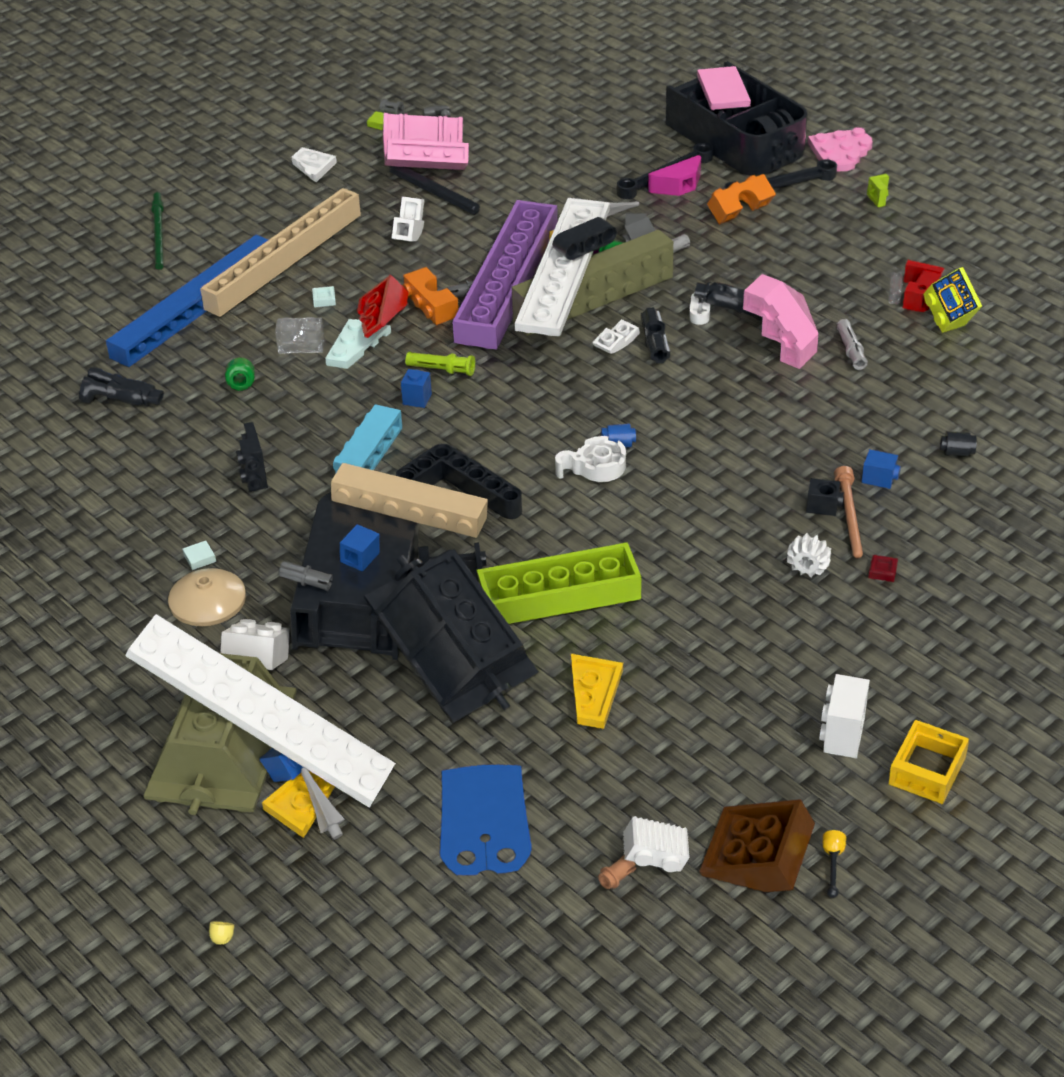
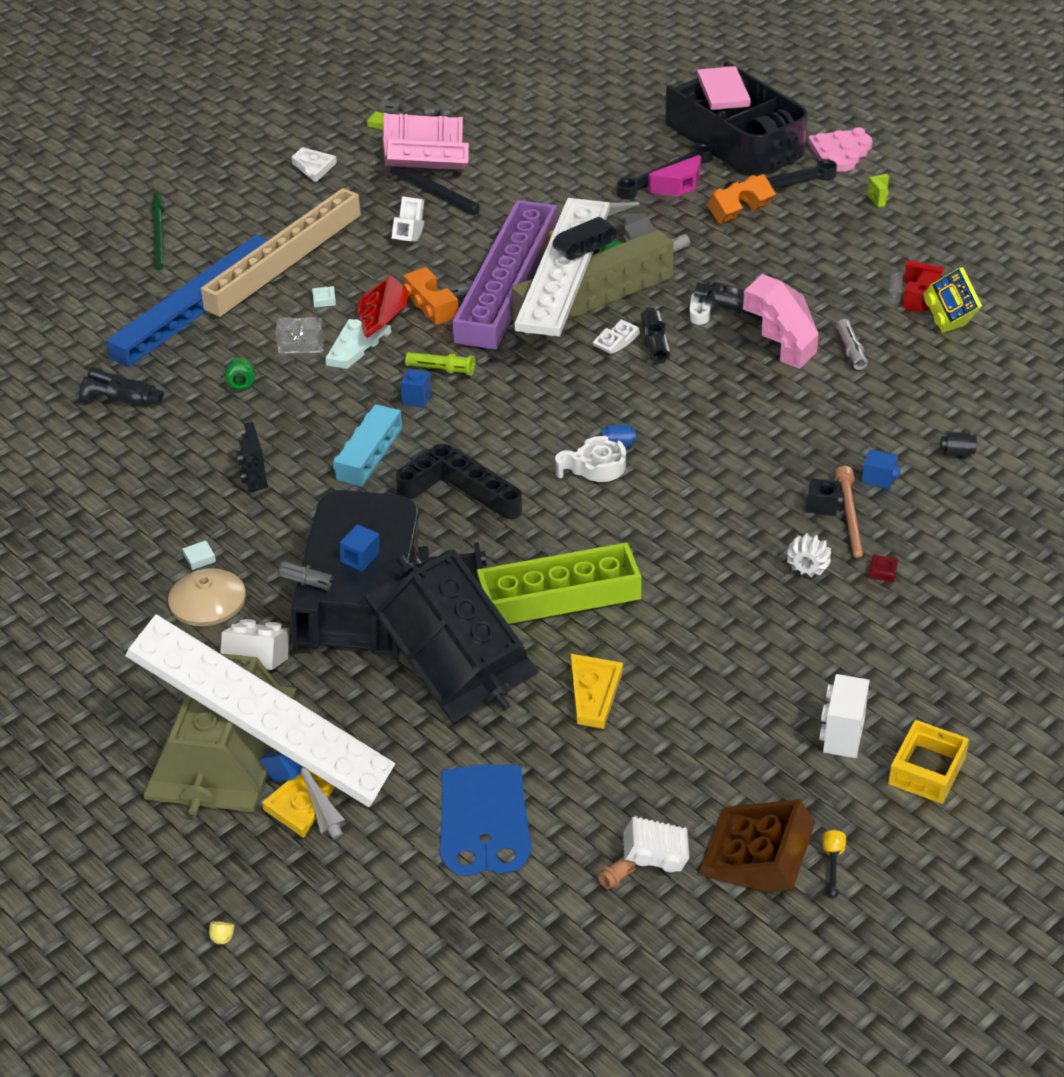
(409, 500): tan brick -> none

